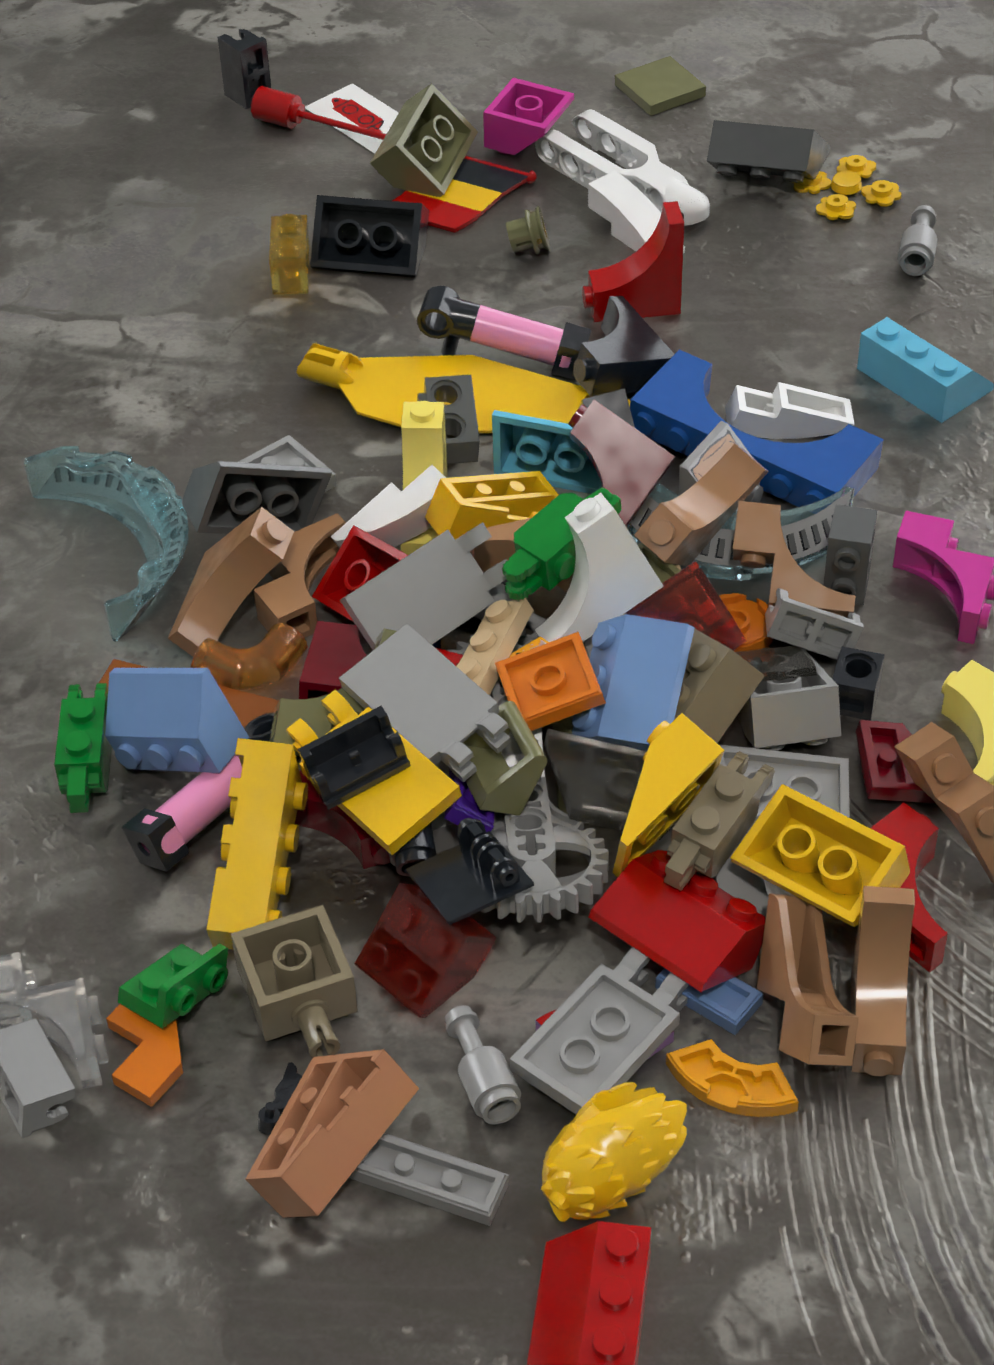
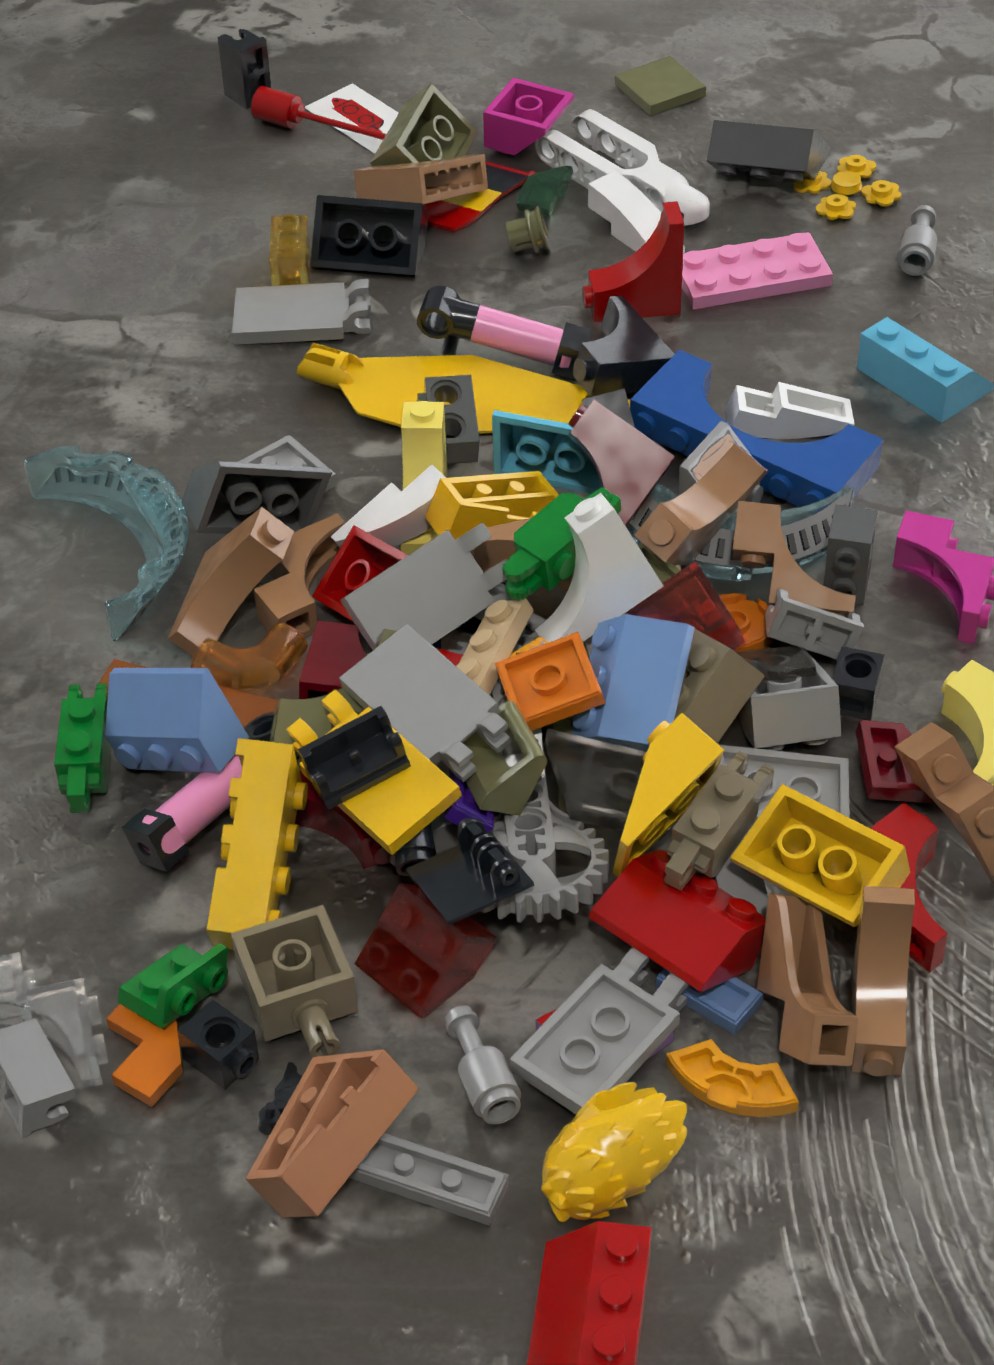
(216, 1028): none -> black brick
(300, 312): none -> light grey tile
(422, 180): none -> medium nougat arch
(544, 189): none -> clear green slope
(753, 270): none -> bright pink plate

